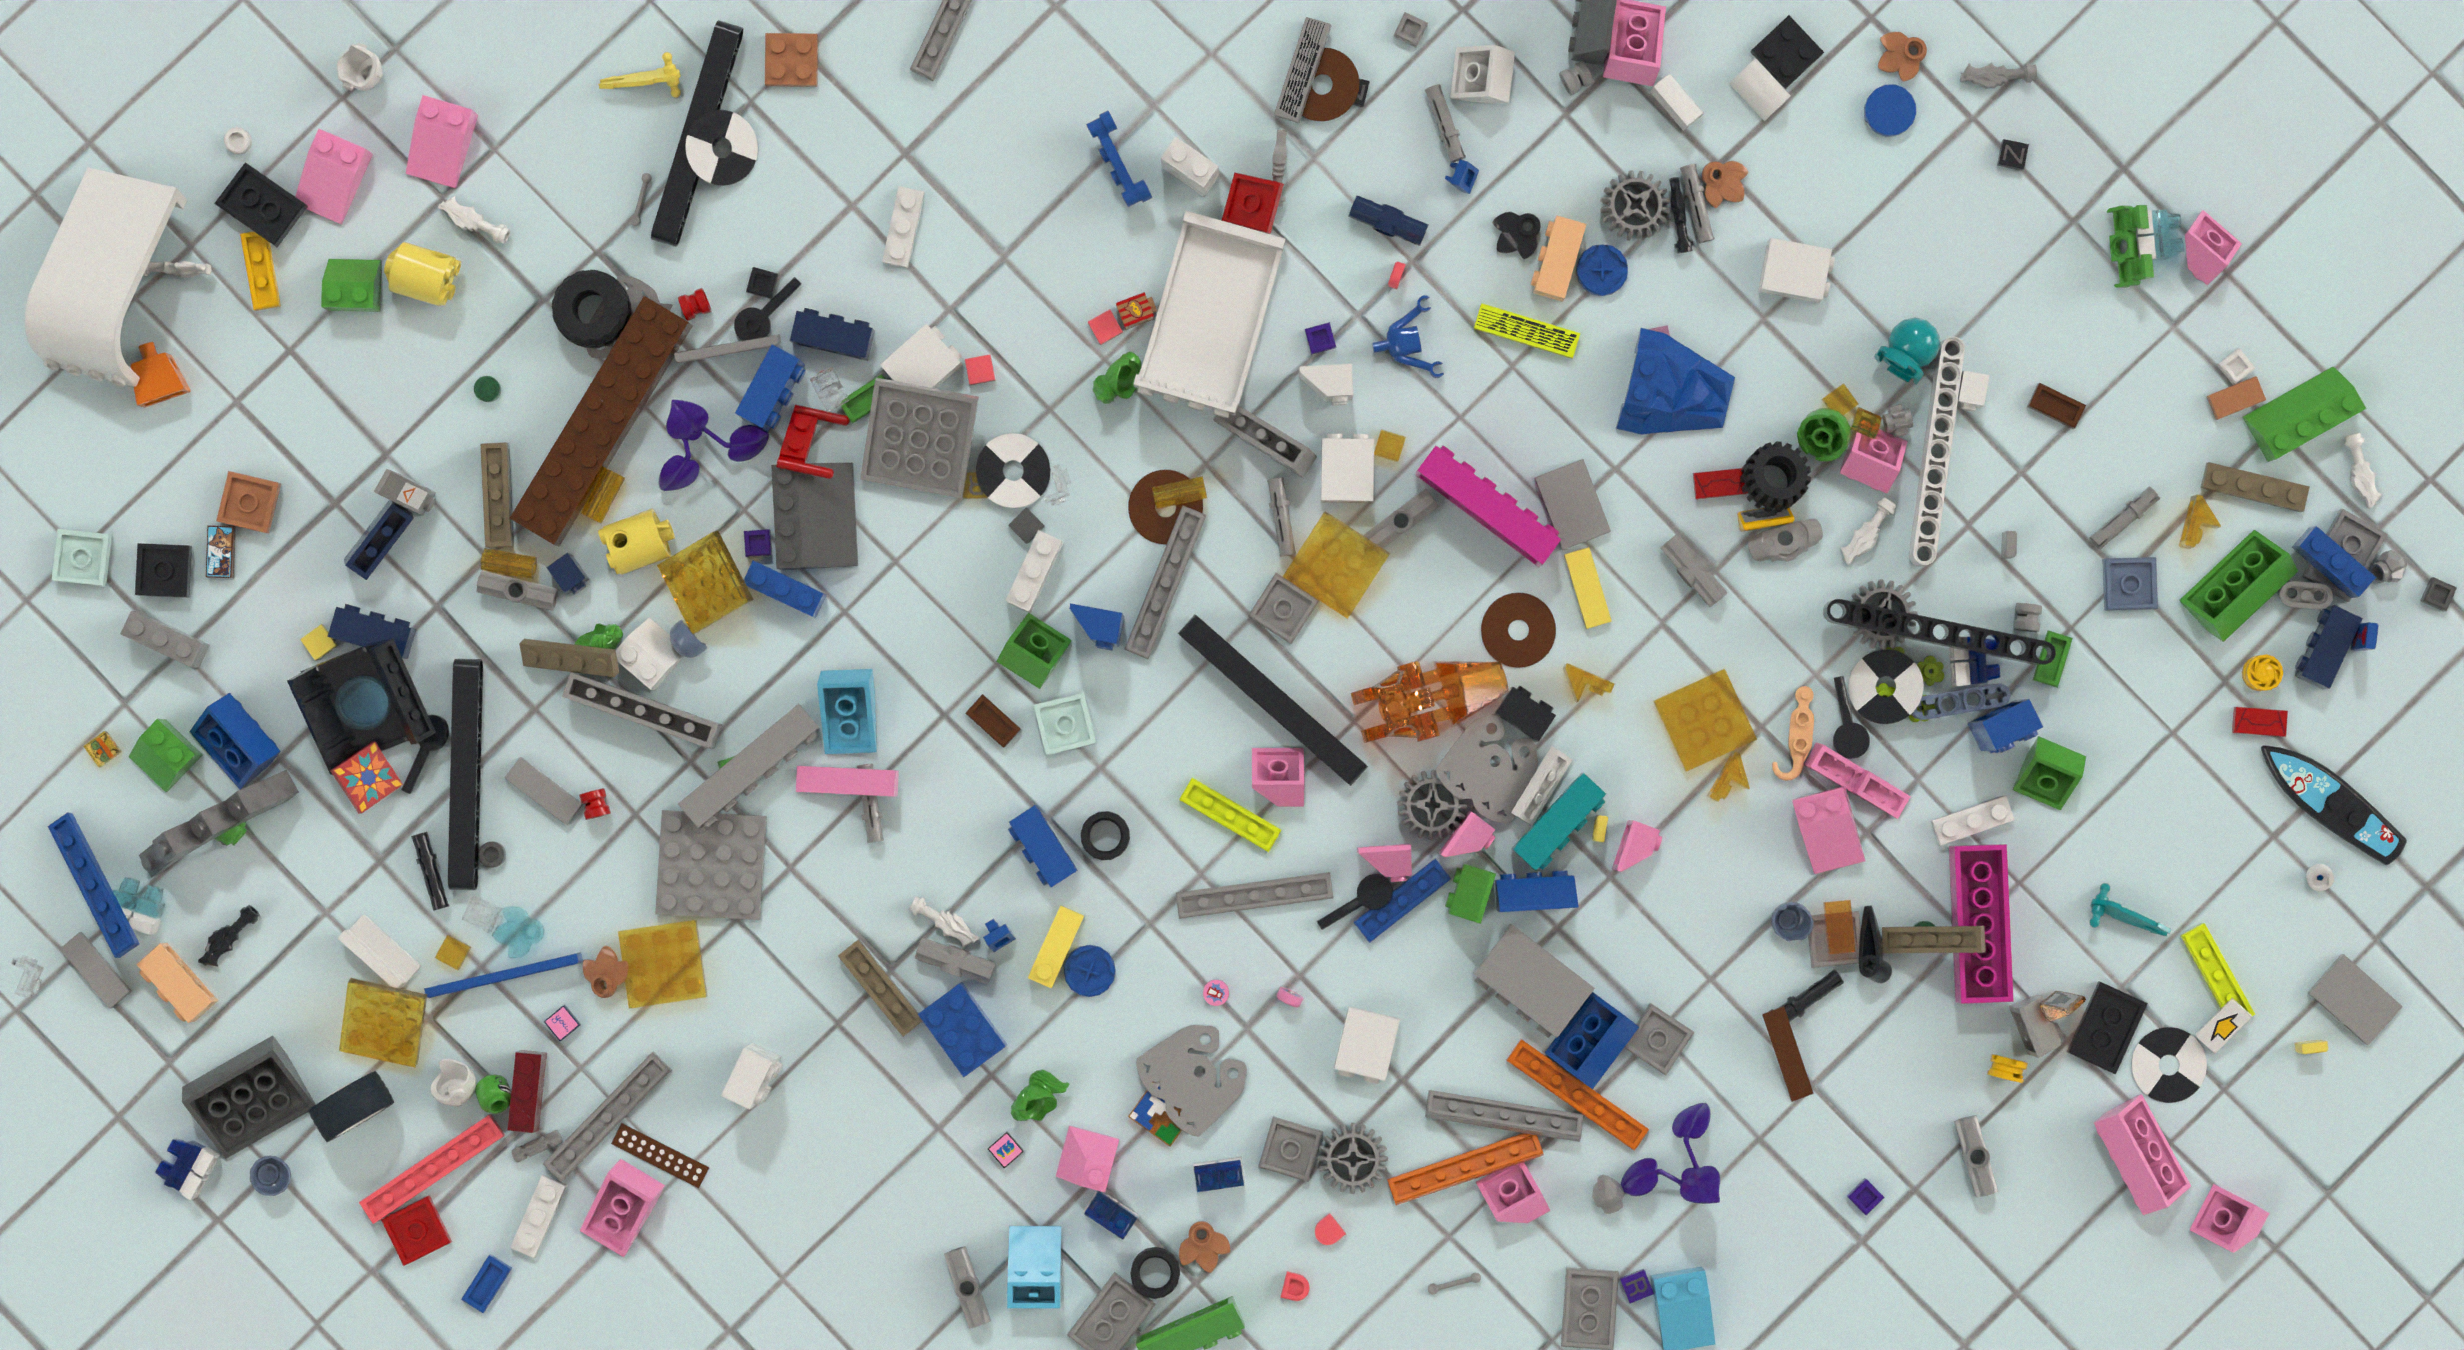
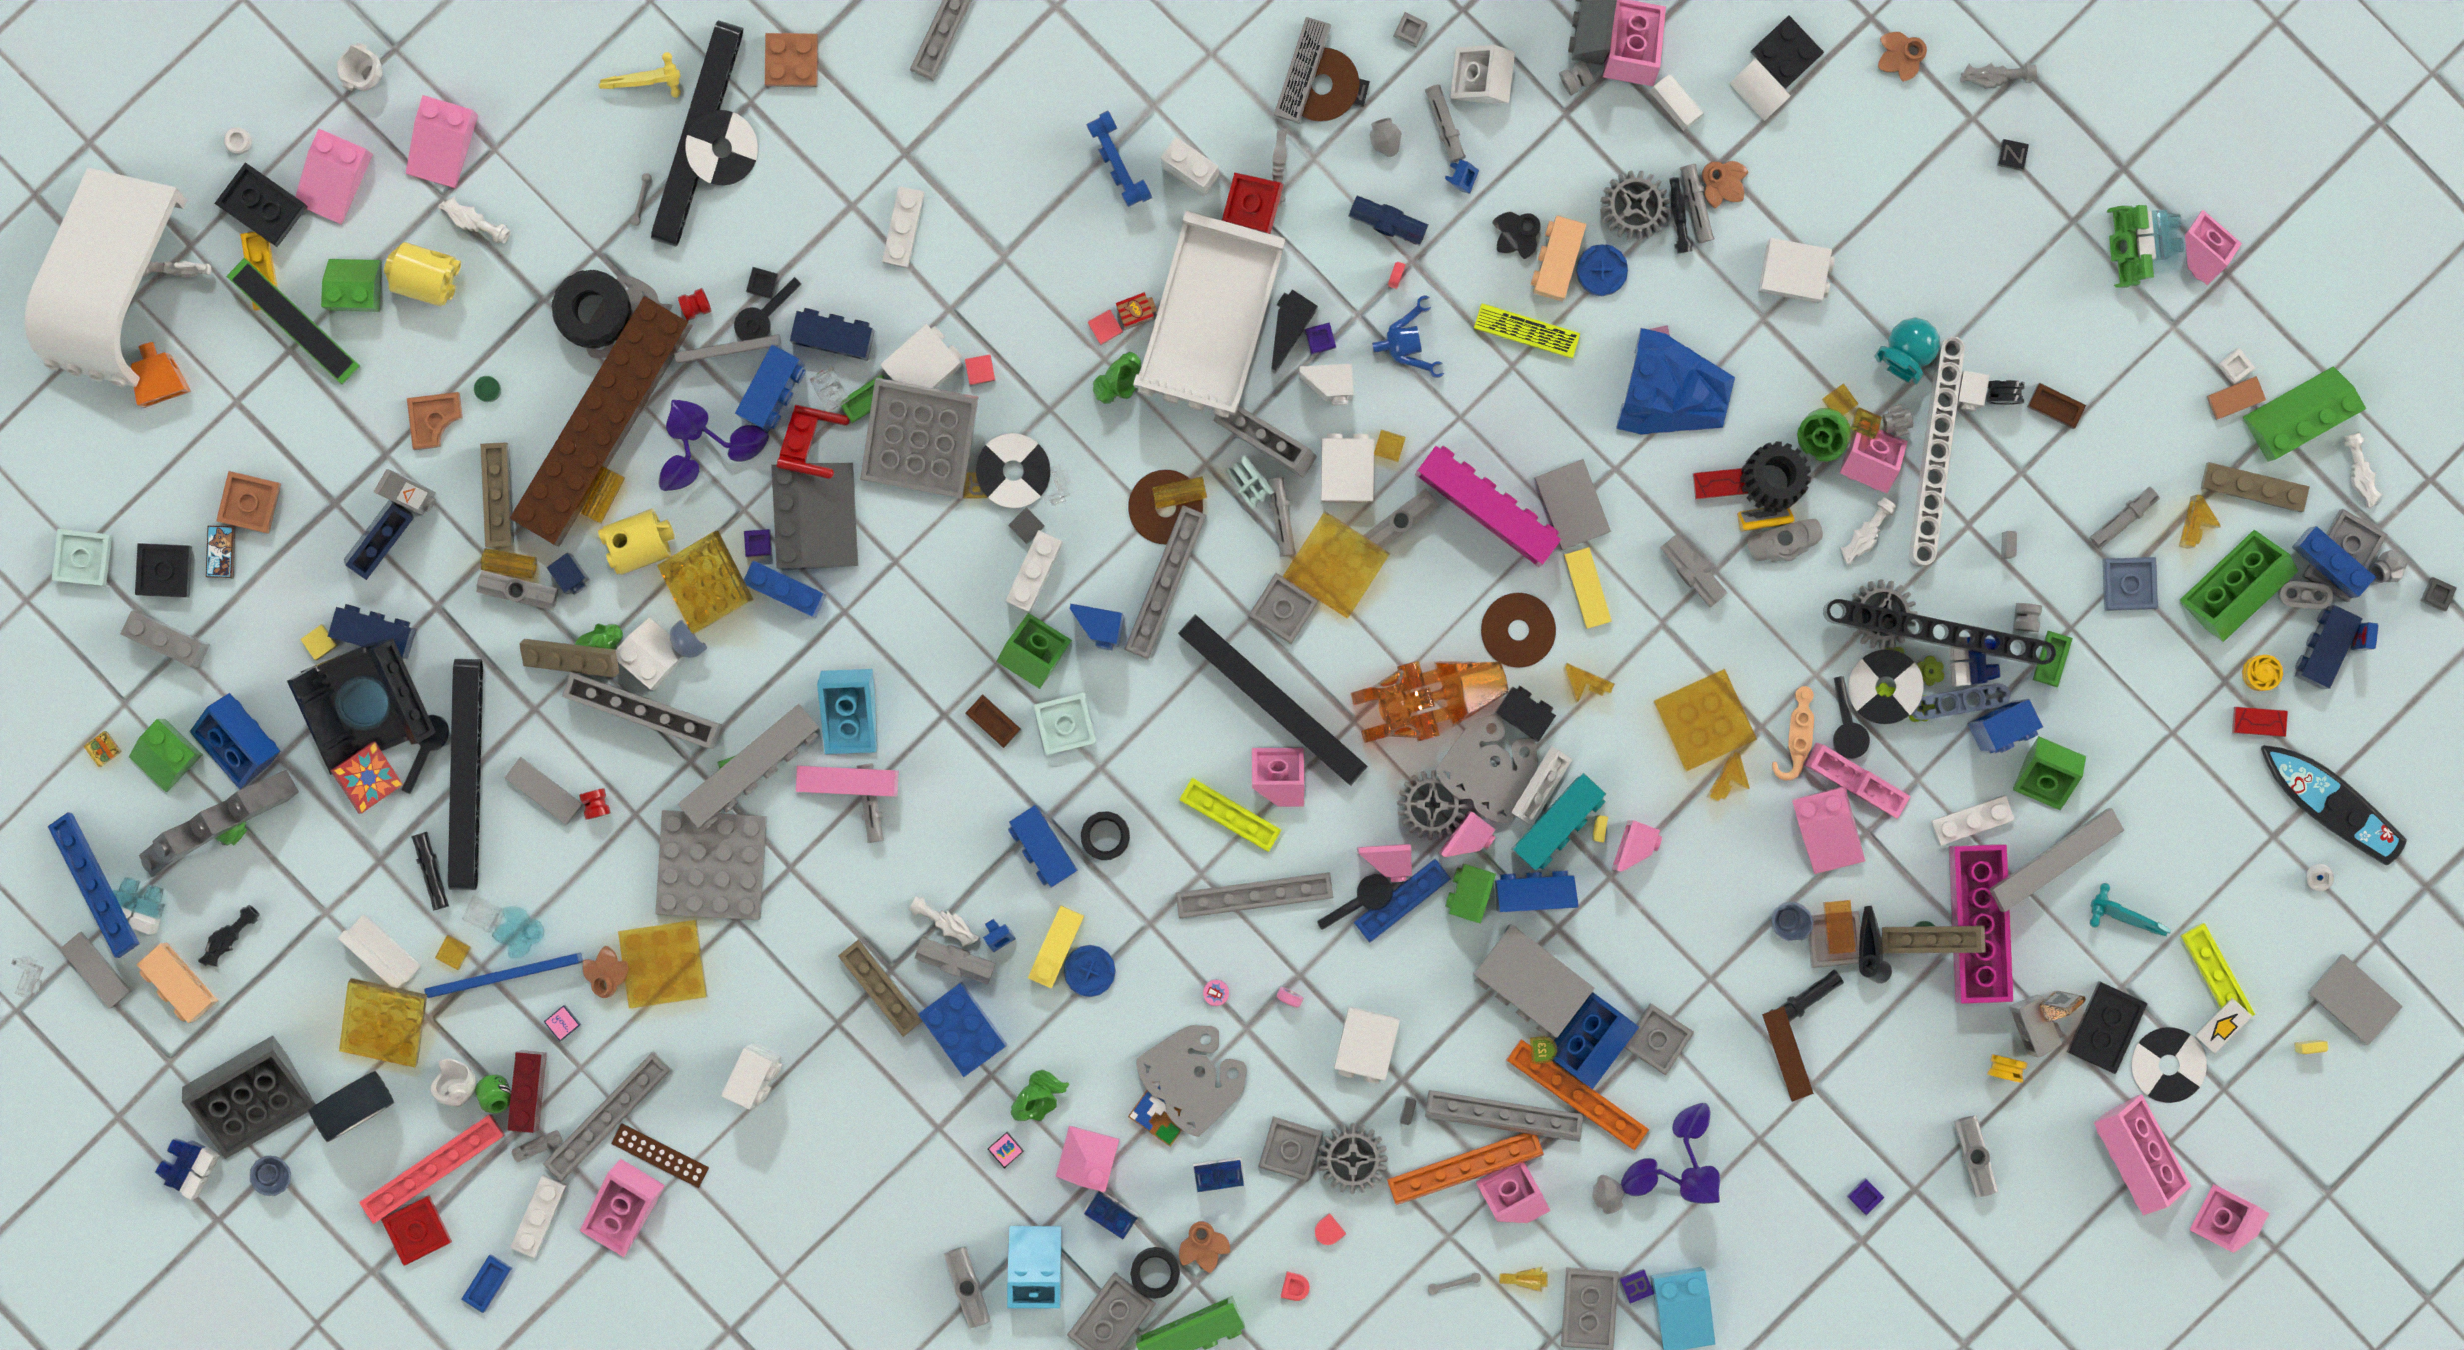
(293, 321): none -> black tile
(431, 416): none -> nougat tile
(492, 854): dark grey tile -> none
(1247, 480): none -> light aqua arm
(1292, 319): none -> black slope
(1385, 137): none -> light grey rock
(1407, 1110): none -> dark grey tile
(1531, 1279): none -> clear yellow cone
(1542, 1050): none -> clear yellow tile
(1890, 110): blue tile -> none
(2005, 392): none -> black wheel
(2056, 860): none -> light grey tile

